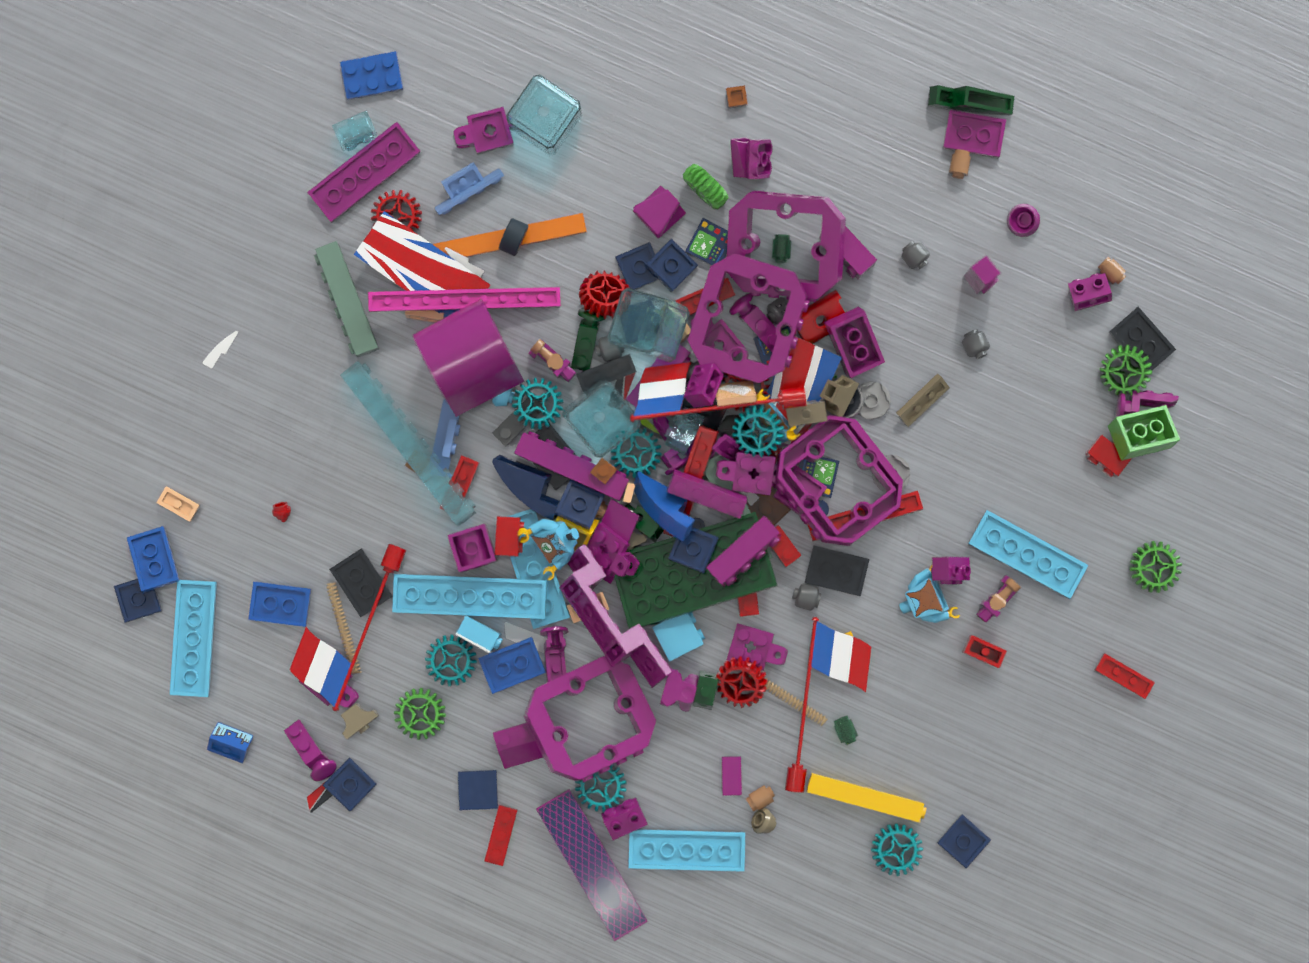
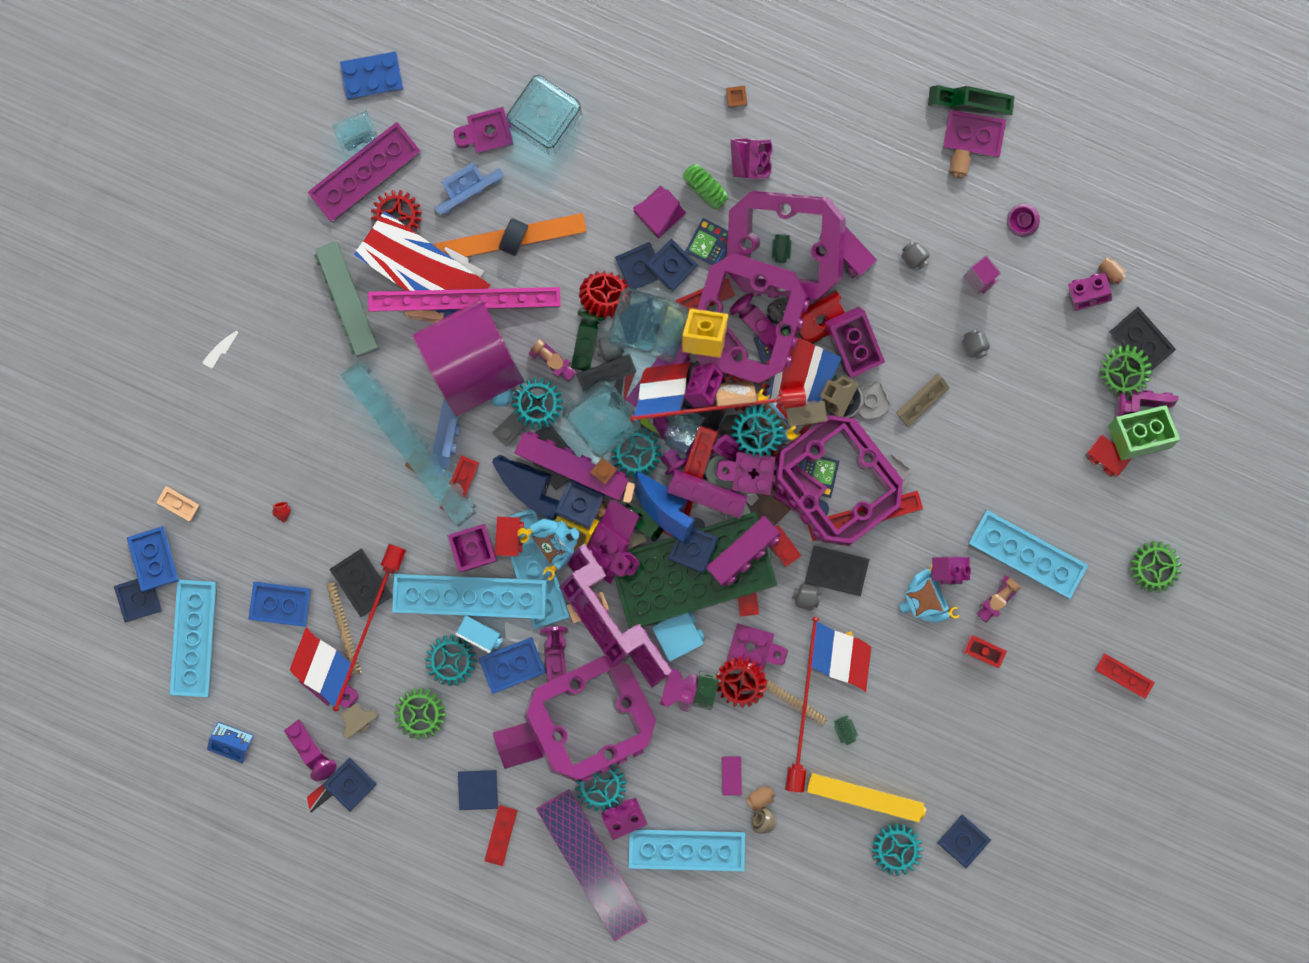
(704, 333): none -> yellow slope

